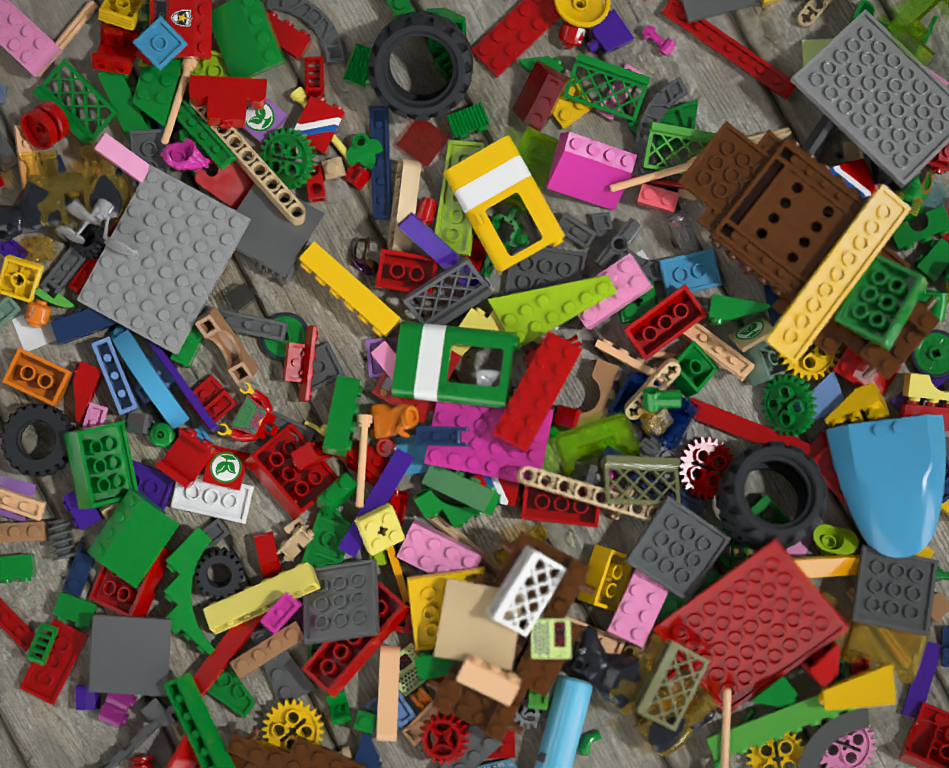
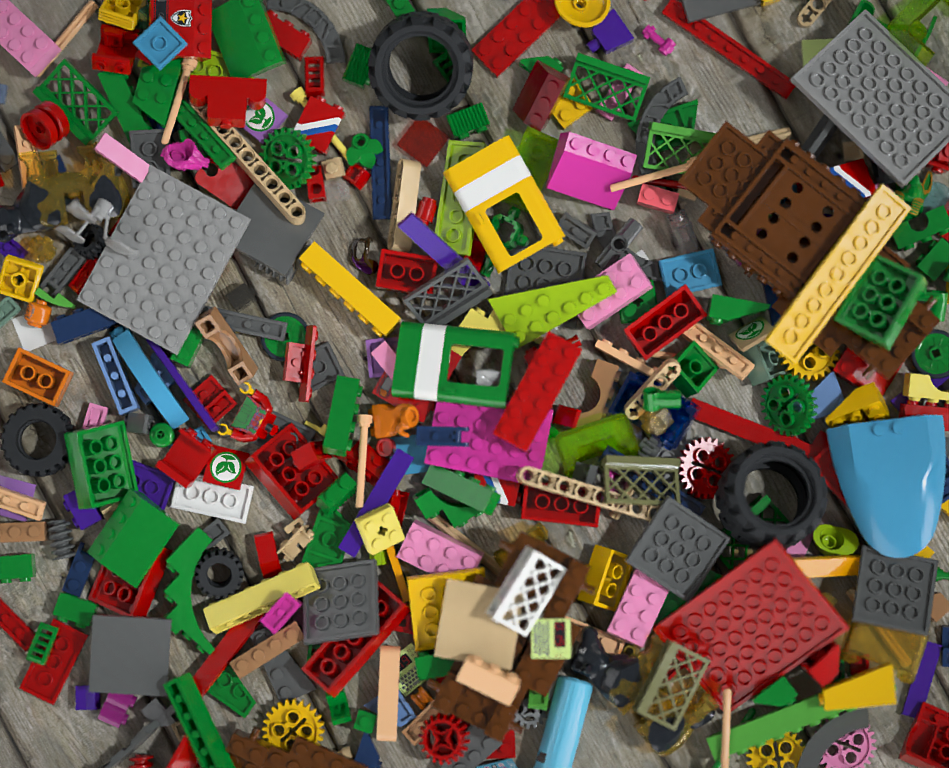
(86, 383): red slope -> none
(571, 35): red head -> none
(586, 741): green arm -> none

